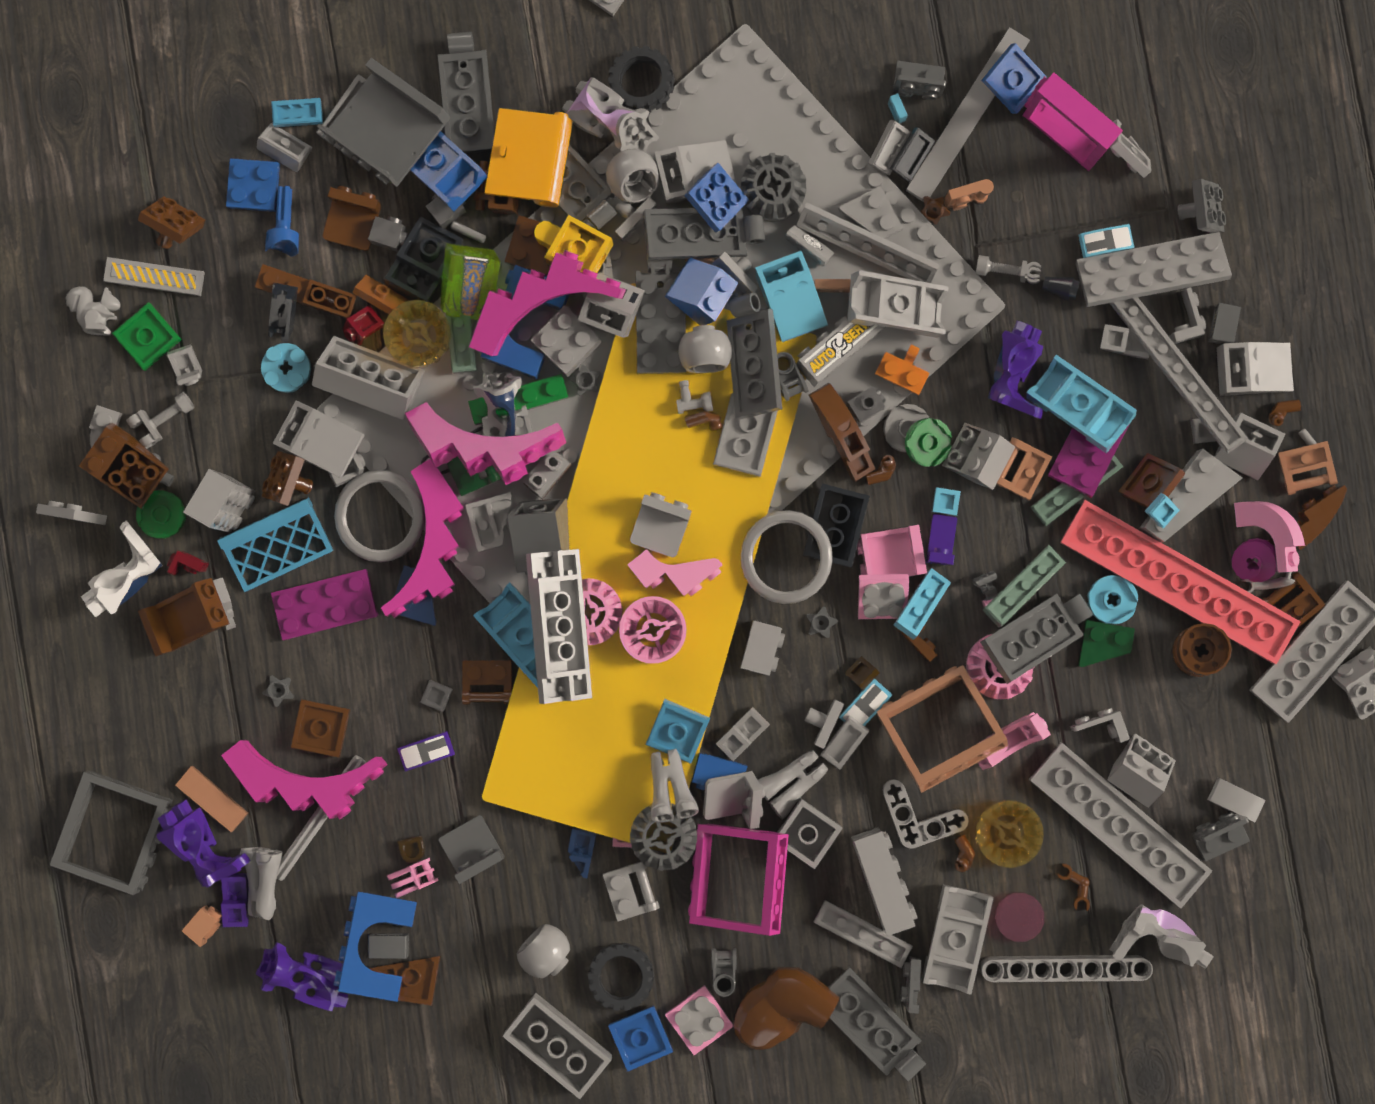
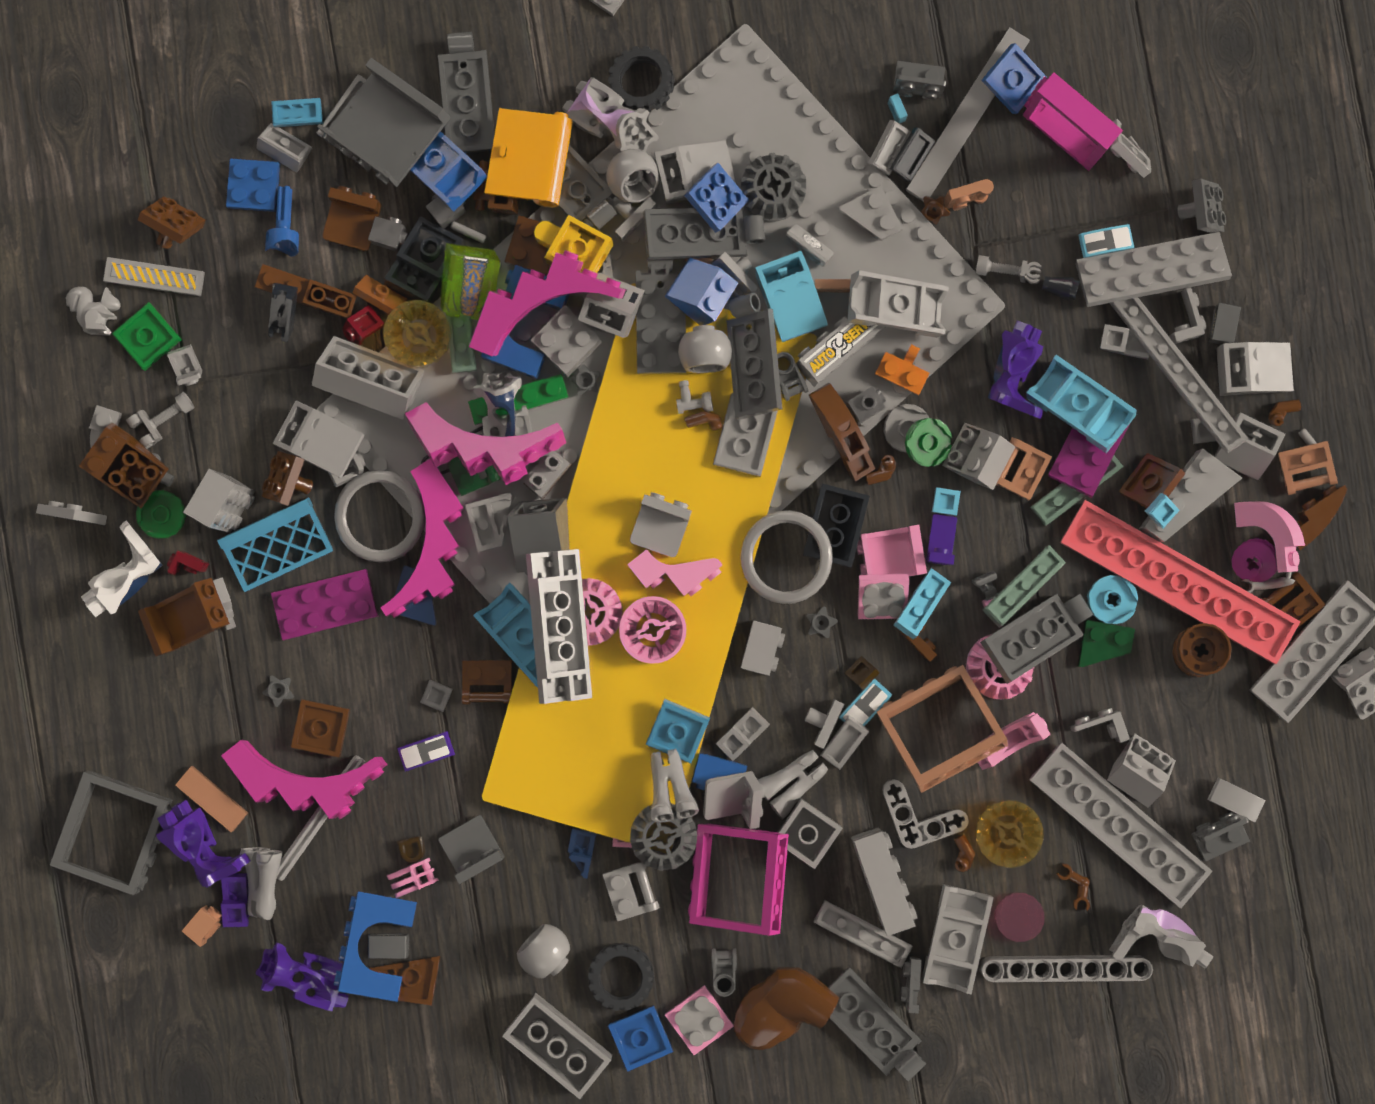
(294, 378): medium azure plate -> none
(866, 244): light grey plate -> none

